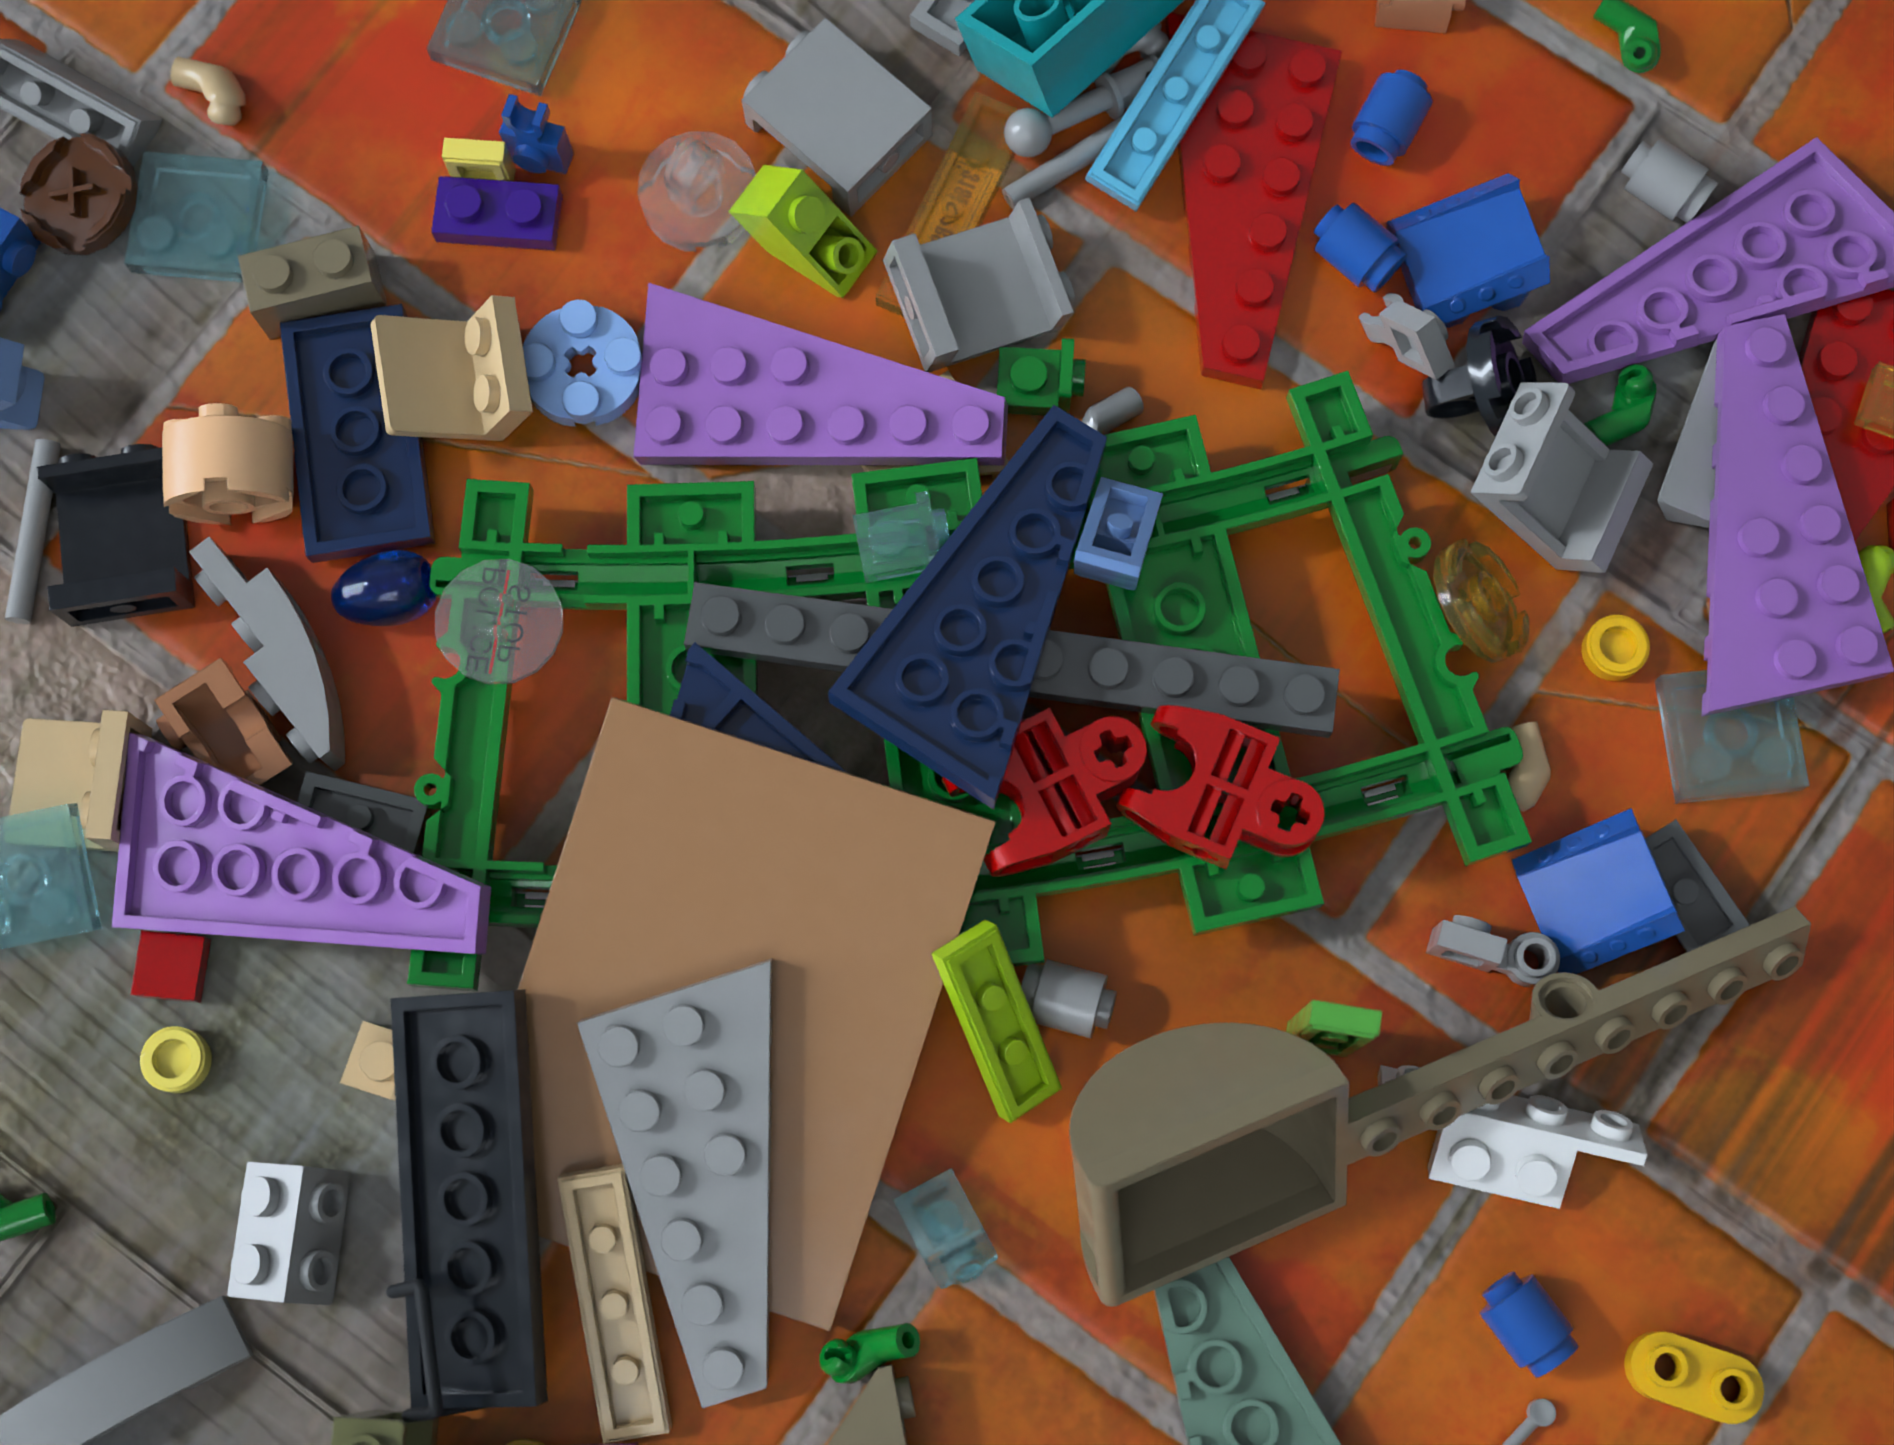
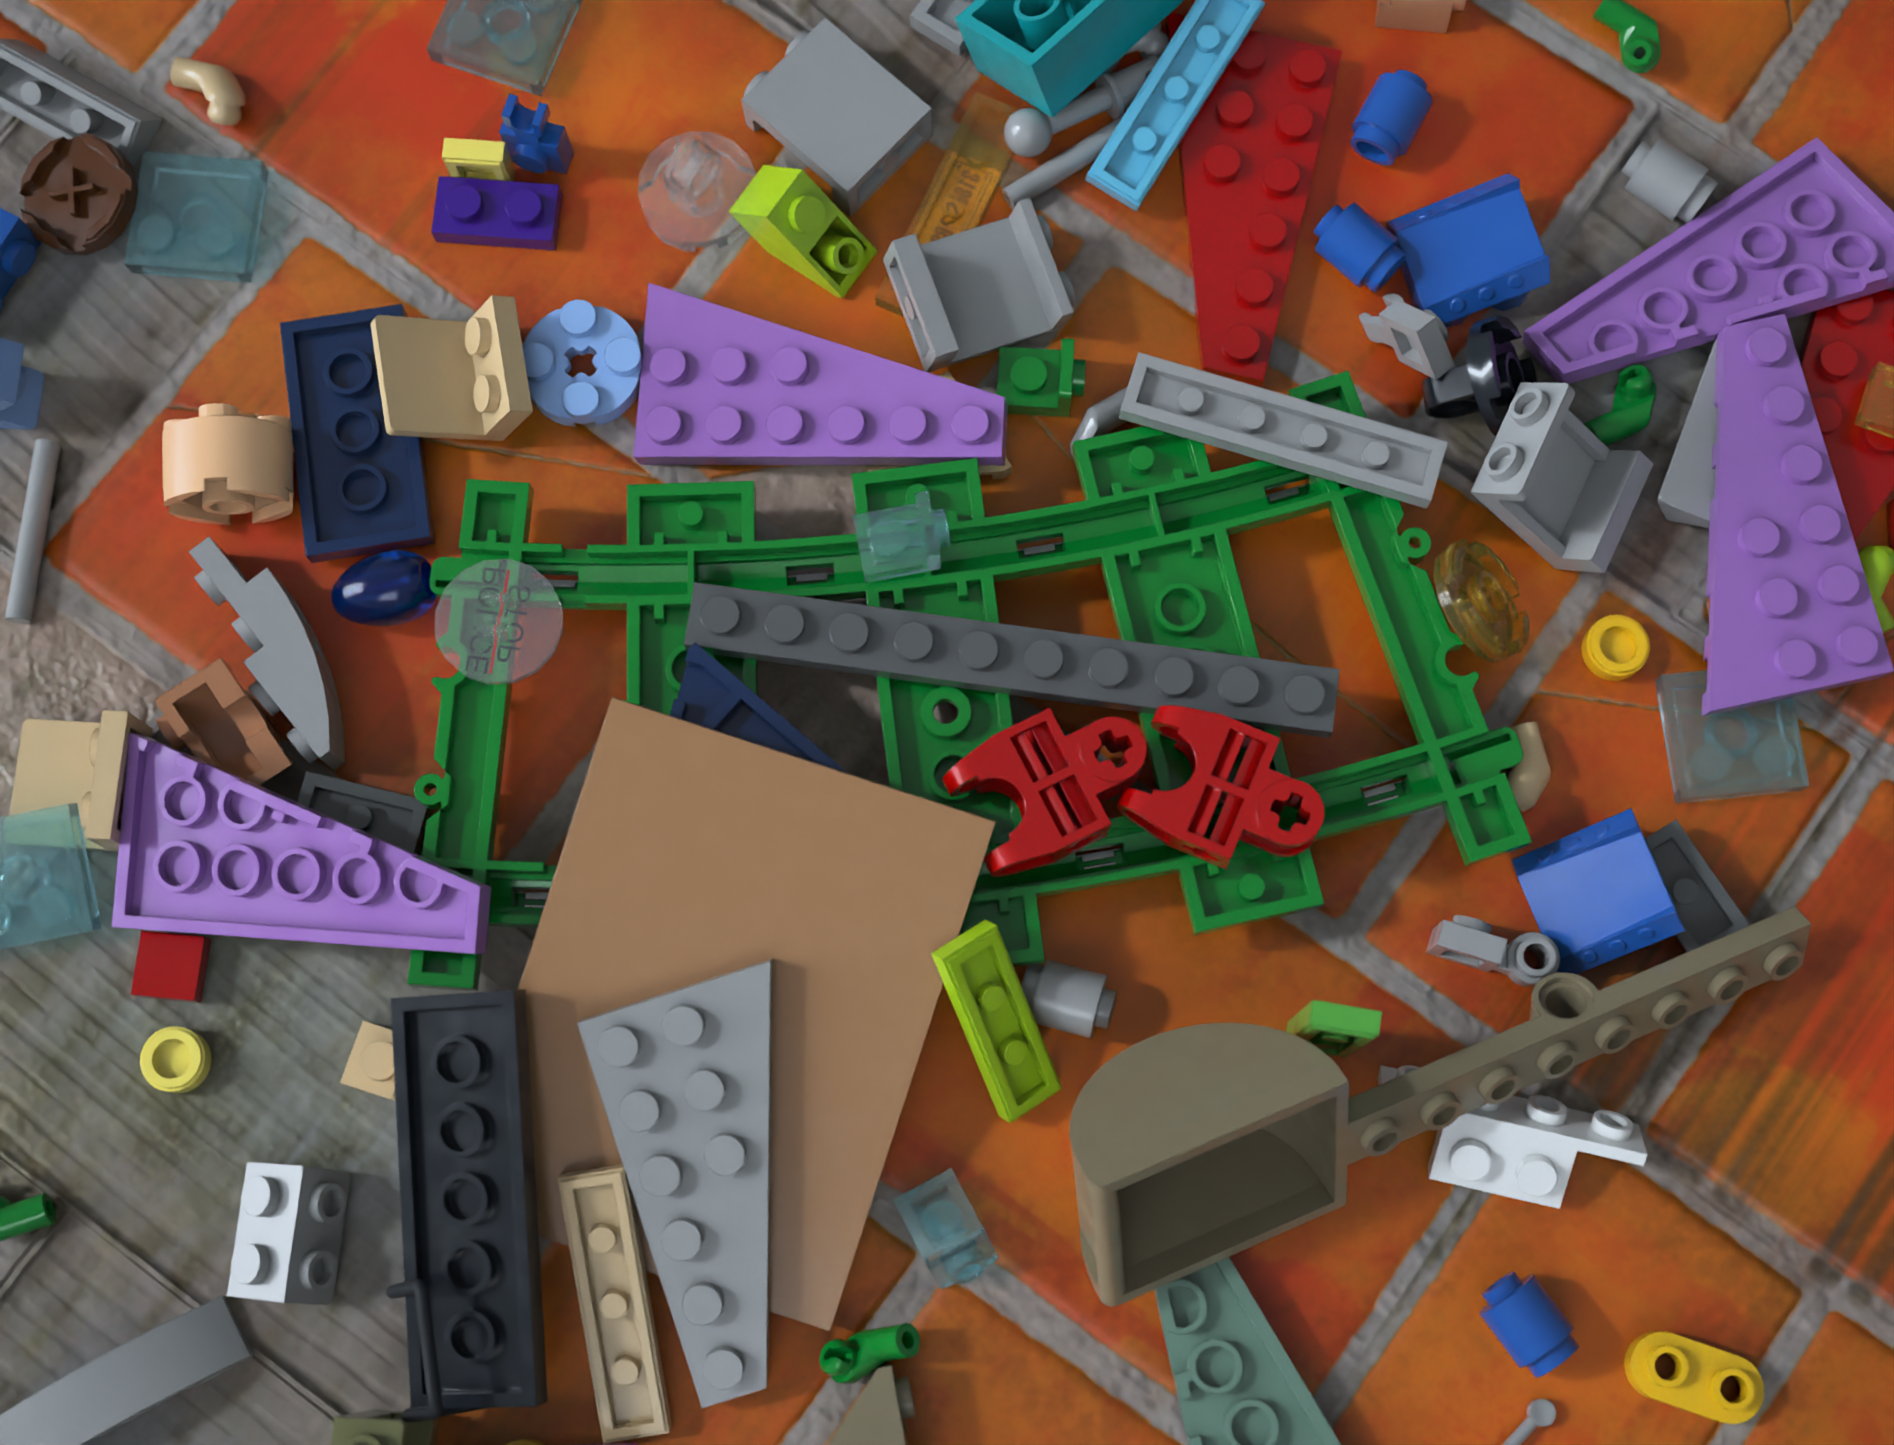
(117, 538): black panel -> none
(312, 279): dark tan brick -> none
(967, 637): dark blue wing -> none
(1117, 533): medium blue slope -> none
(1283, 430): none -> light grey plate

